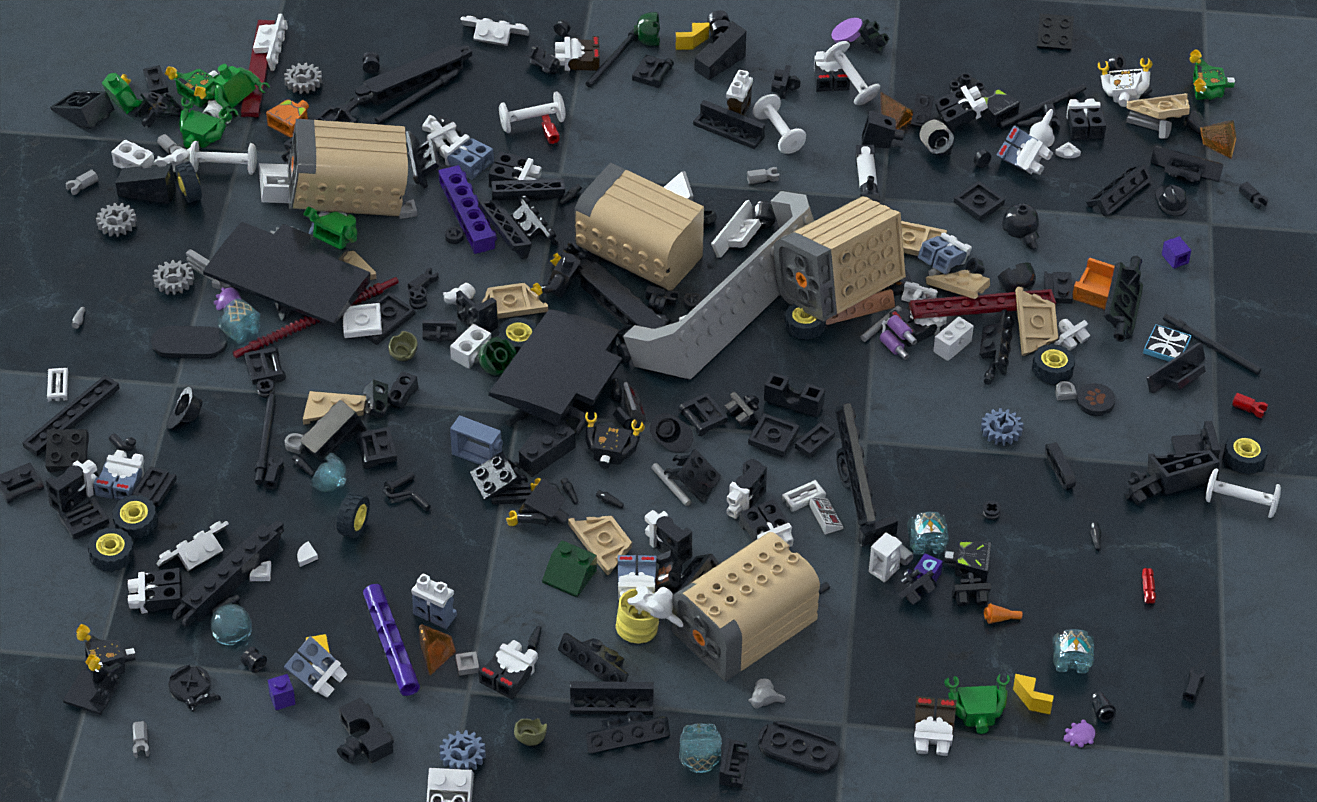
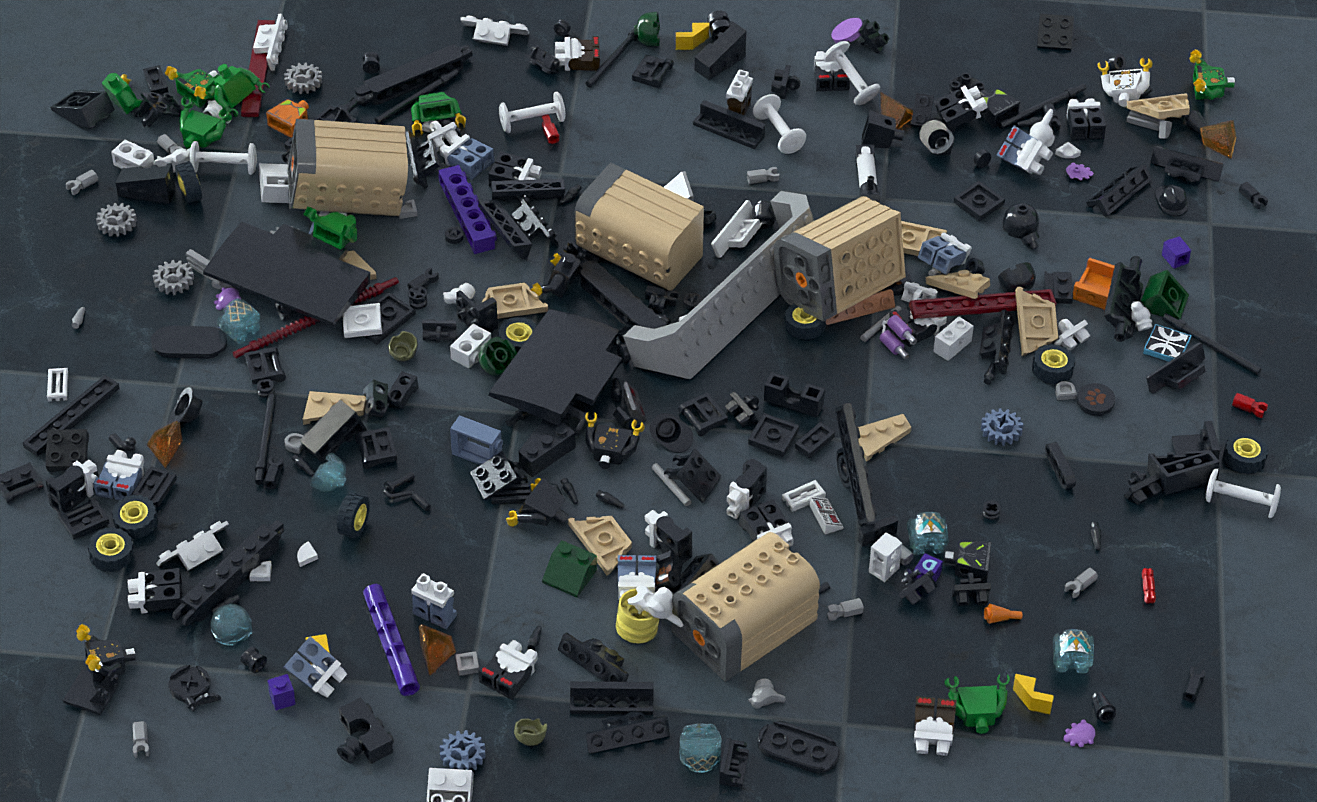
(166, 442): none -> clear orange slope
(435, 107): none -> green torso
(845, 609): none -> light grey bar
(879, 434): none -> tan wing
(1078, 171): none -> medium lavender piece
(1081, 582): none -> light grey bar
(1141, 316): none -> white animal
(1164, 295): none -> dark green slope

